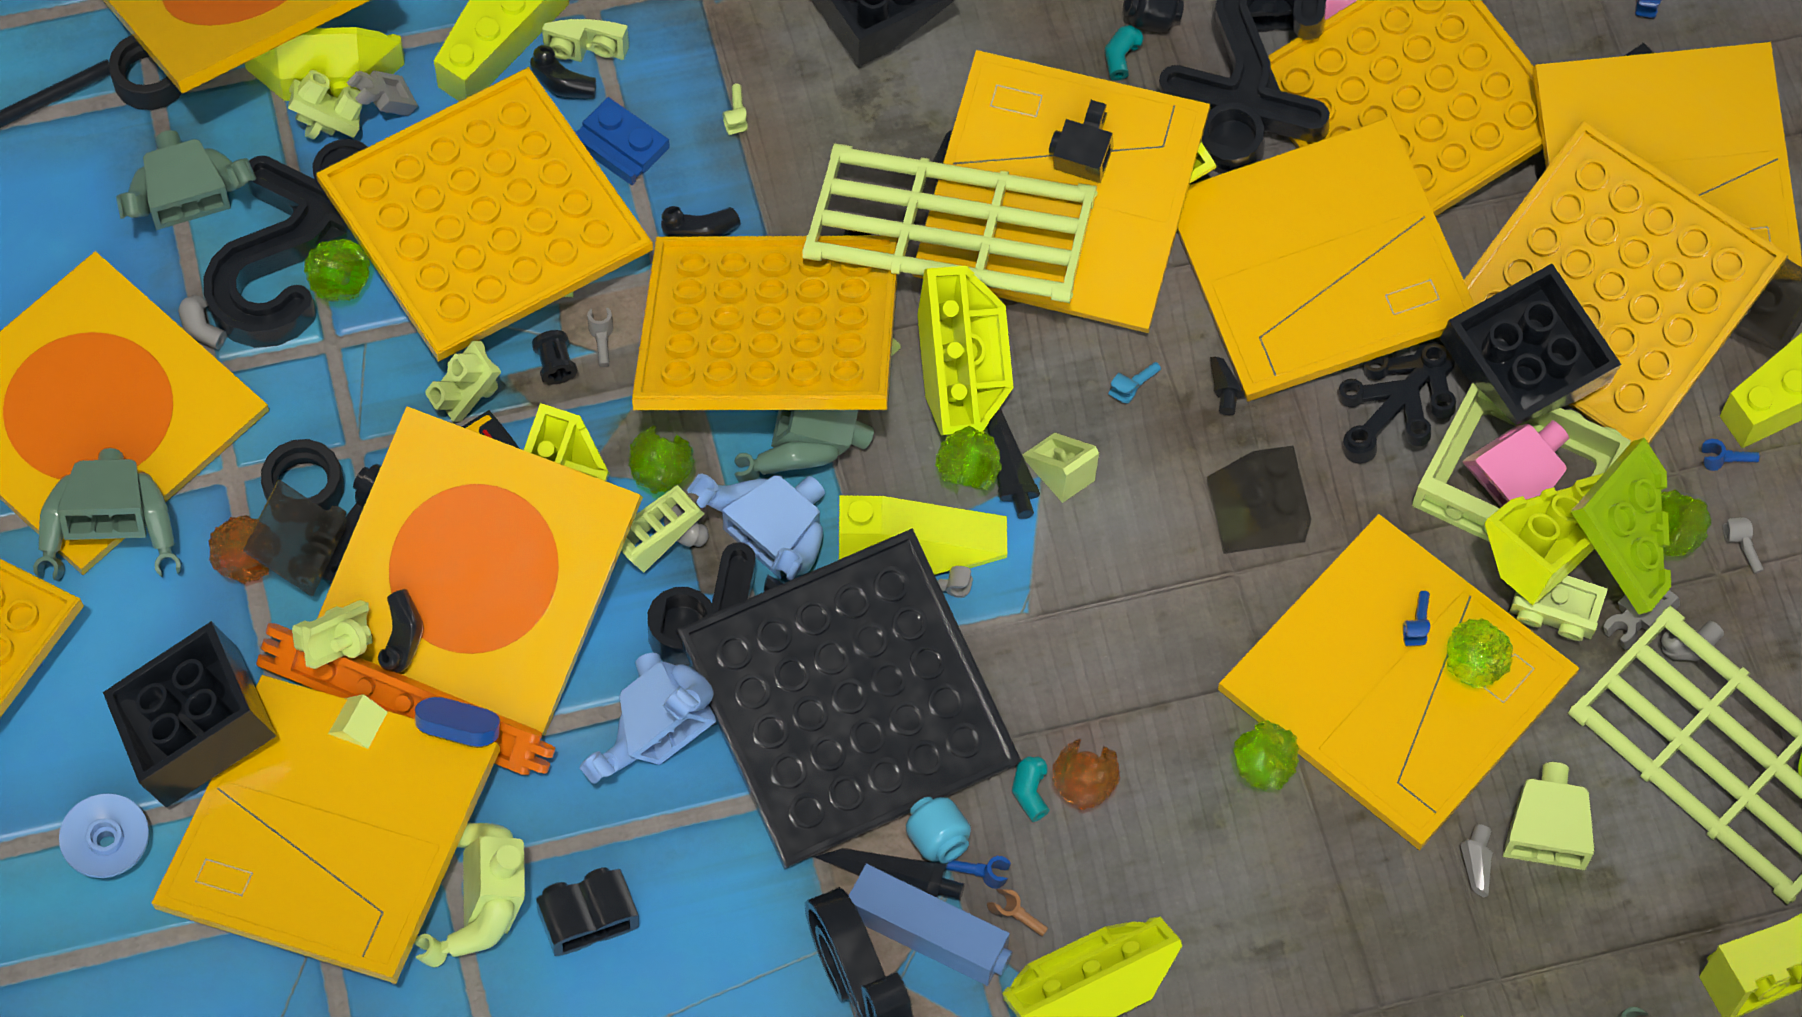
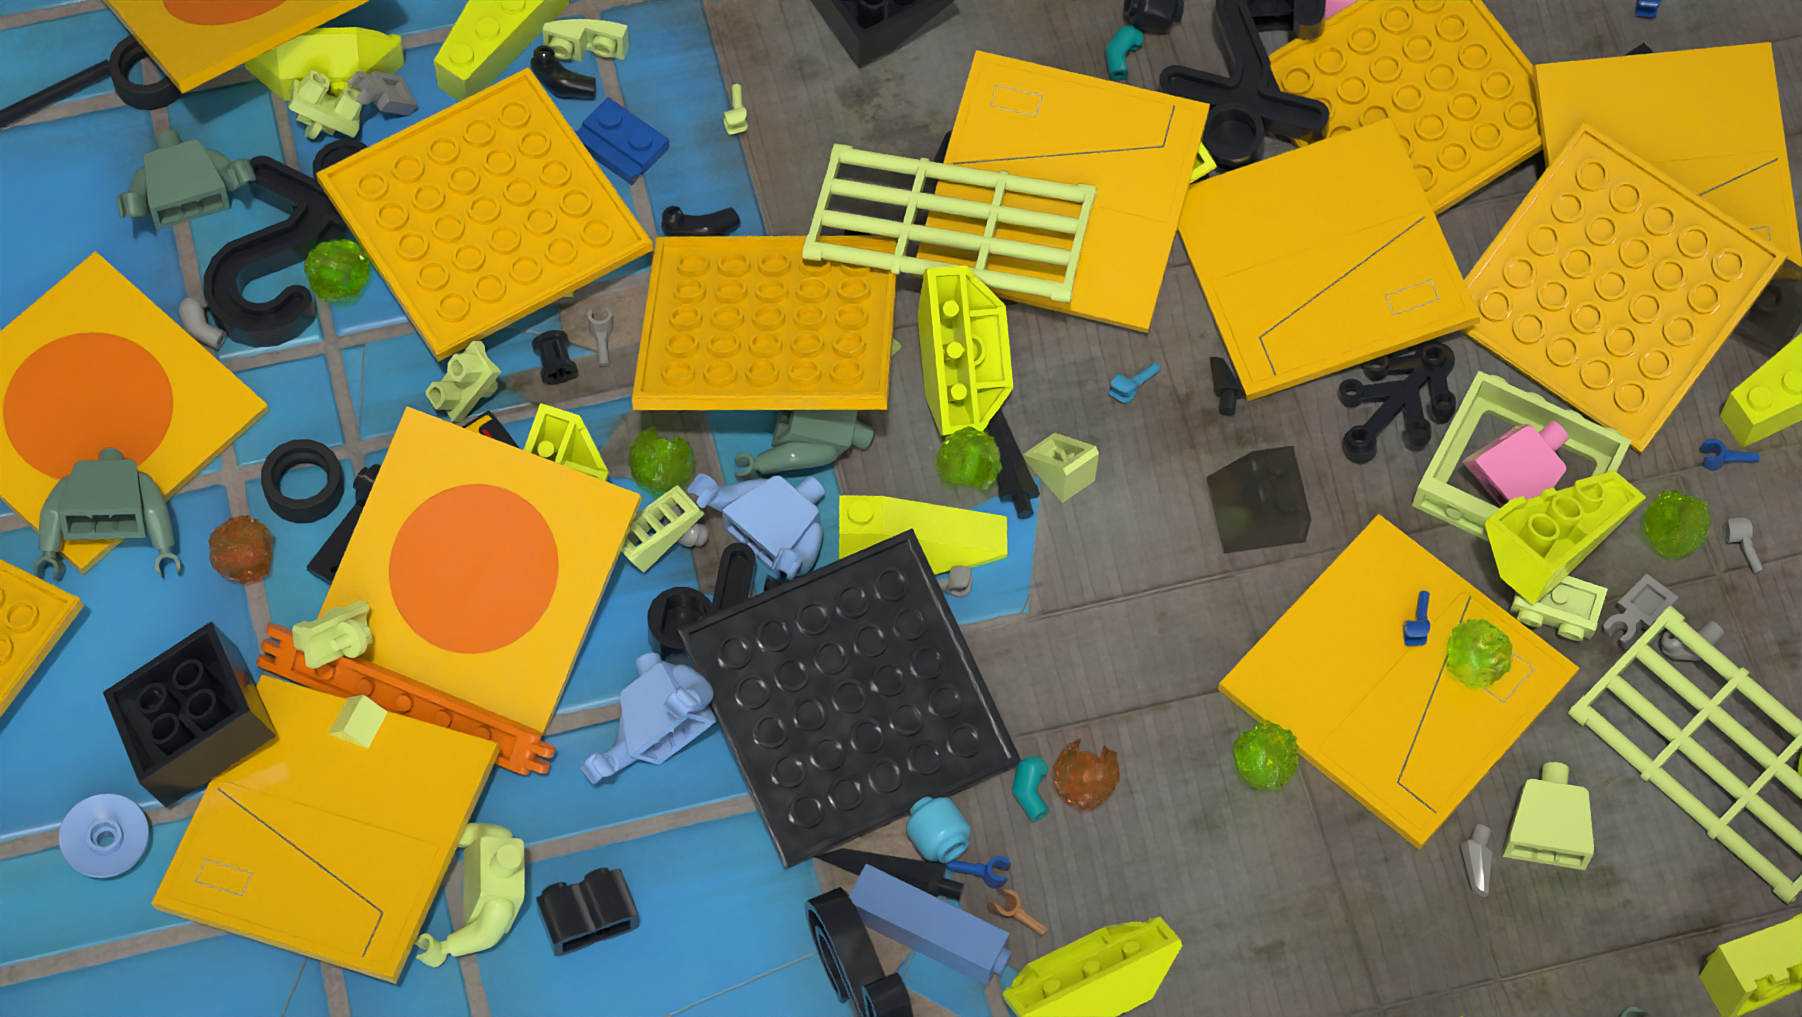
(296, 537): clear smoke hinge -> none
(405, 634): black arm -> none
(457, 721): blue tile -> none
(1083, 147): black brick -> none
(1531, 347): black slope -> none
(1628, 525): lime plate -> none

